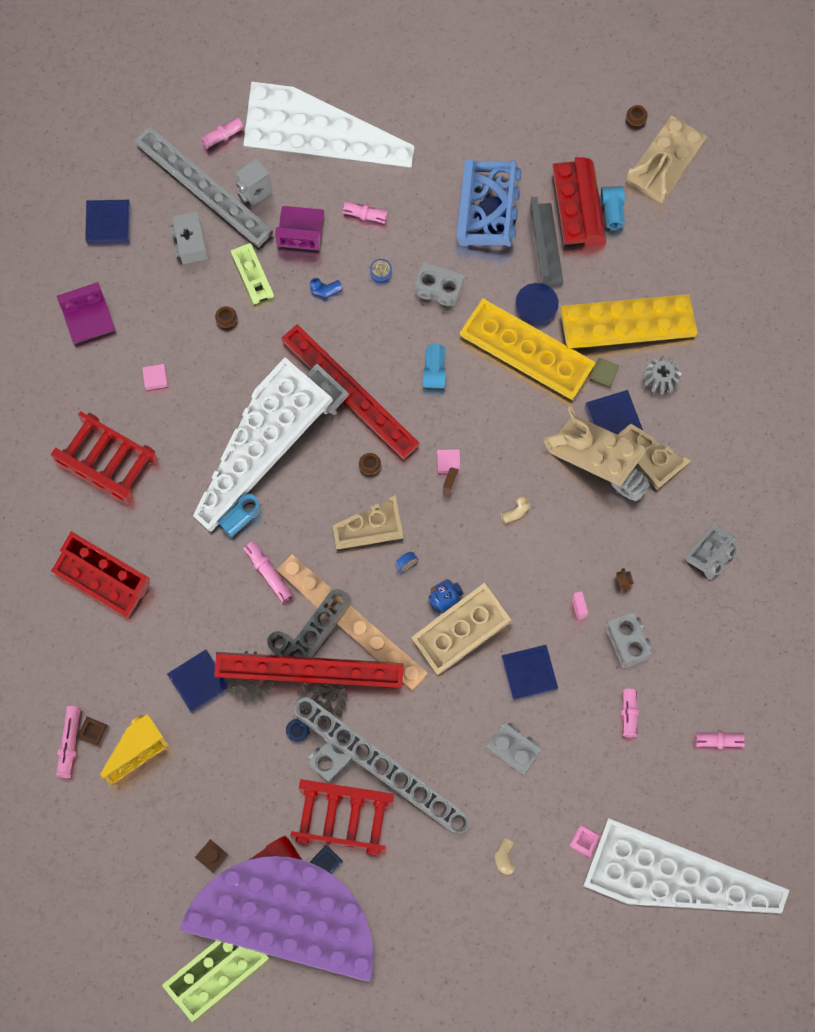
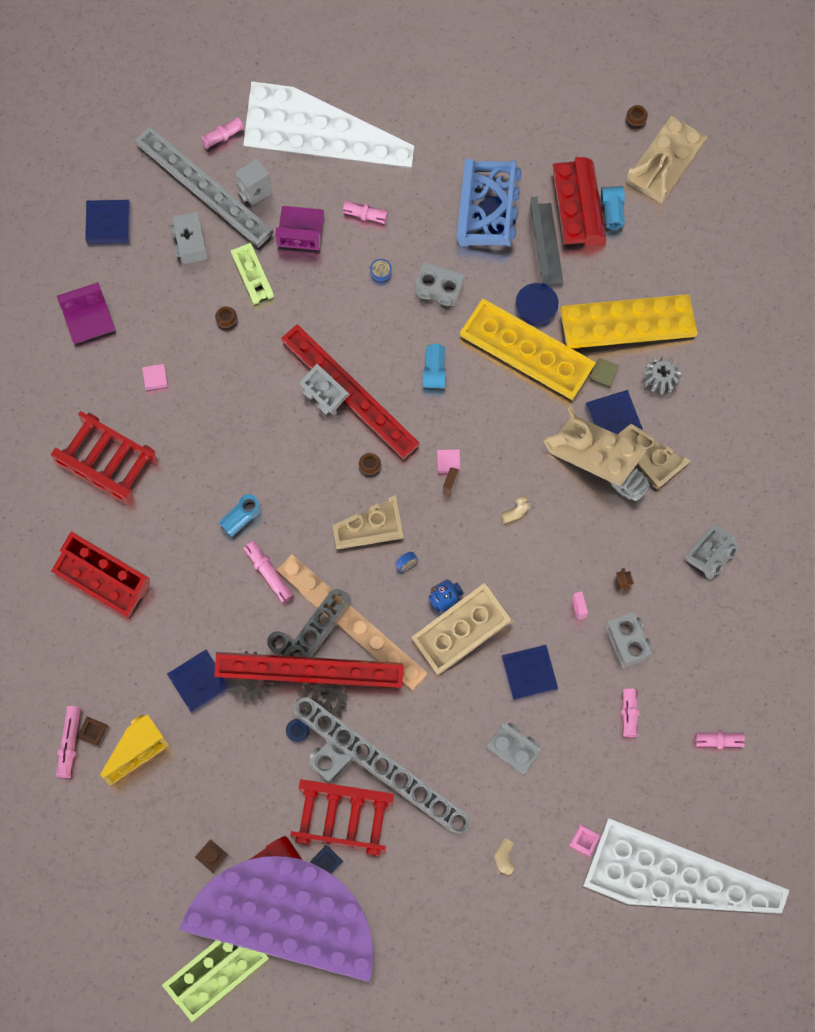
(273, 421): white wing -> none
(324, 290): blue arm -> none

